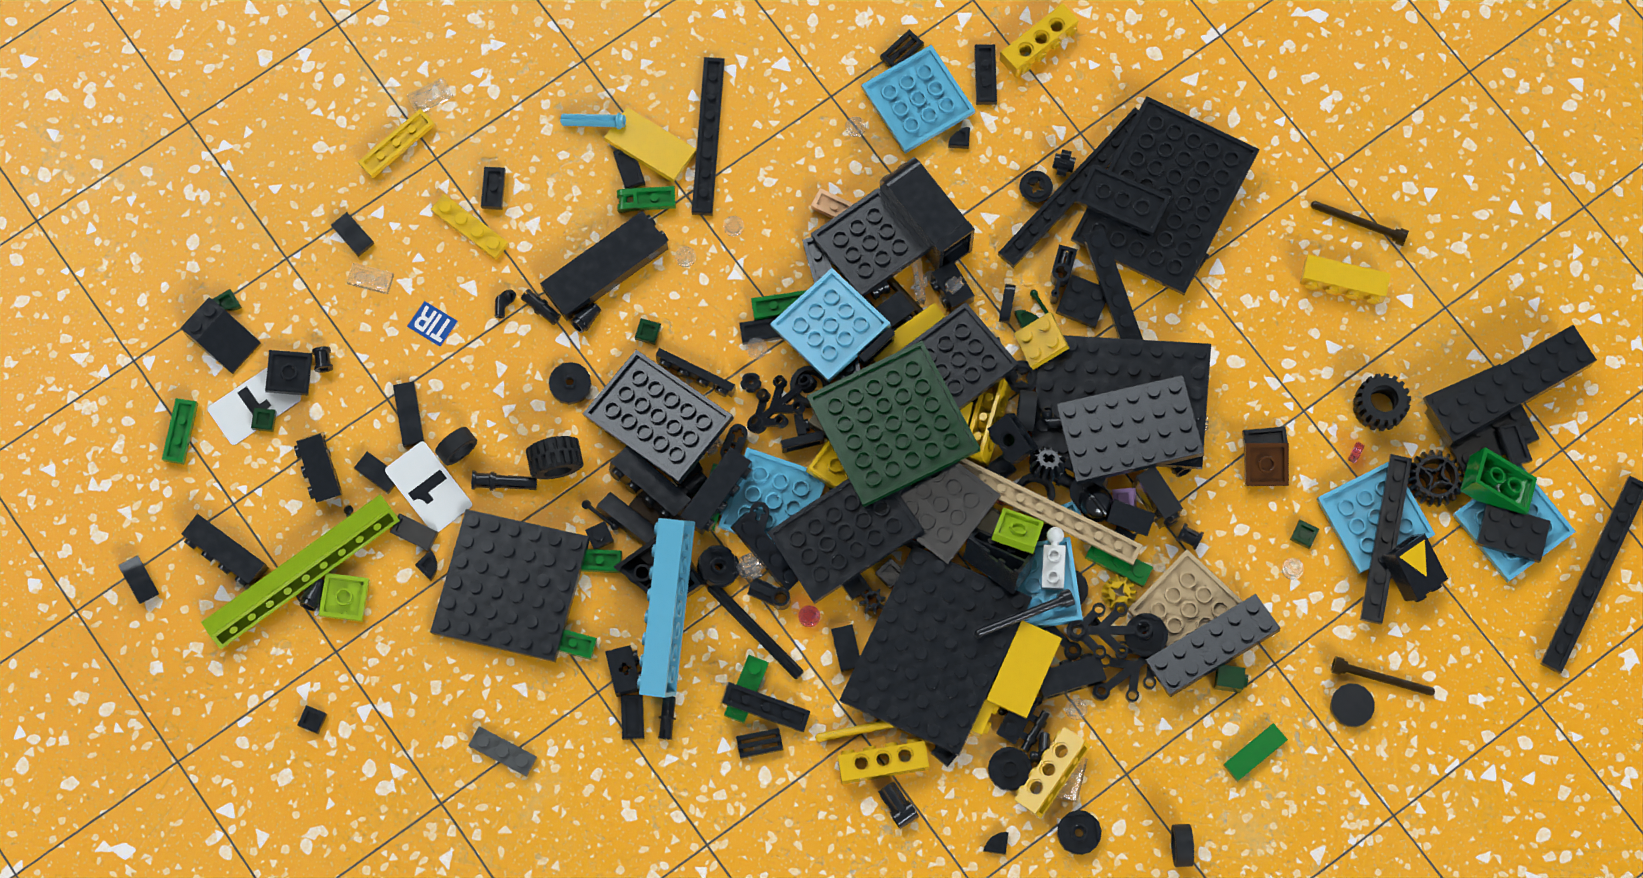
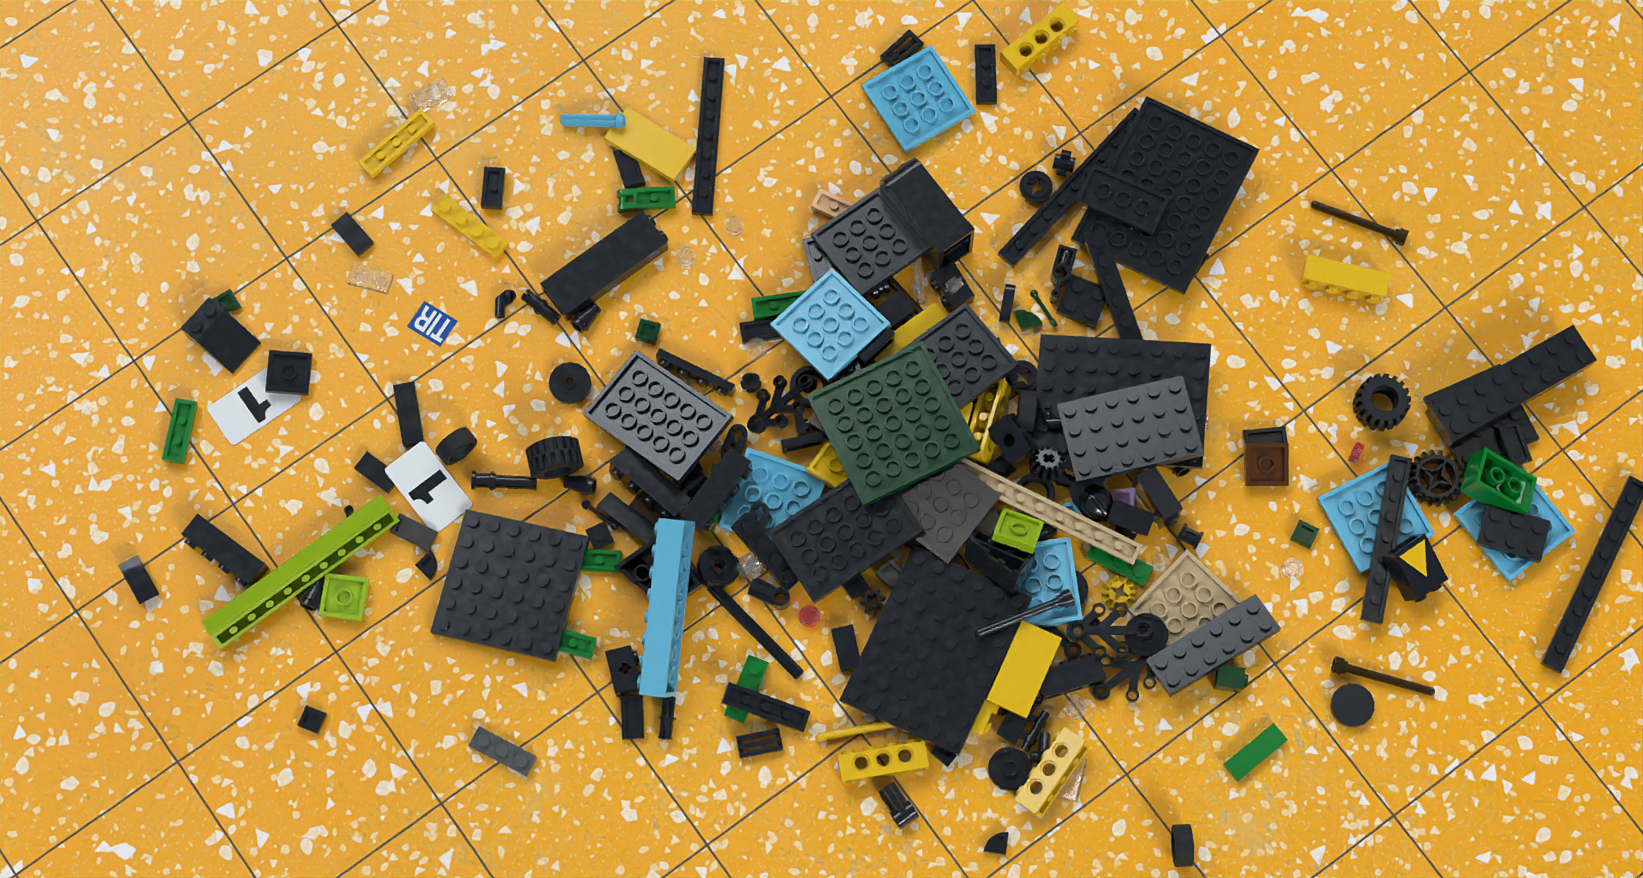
(263, 419): dark green tile -> none
(318, 467): black wedge -> none
(322, 359): black bush -> none
(582, 484): none -> black cone
(855, 126): clear plate -> none
(960, 139): black tile -> none
(1041, 340): yellow plate -> none
(1054, 560): white plate -> none
(1087, 824): black plate -> none

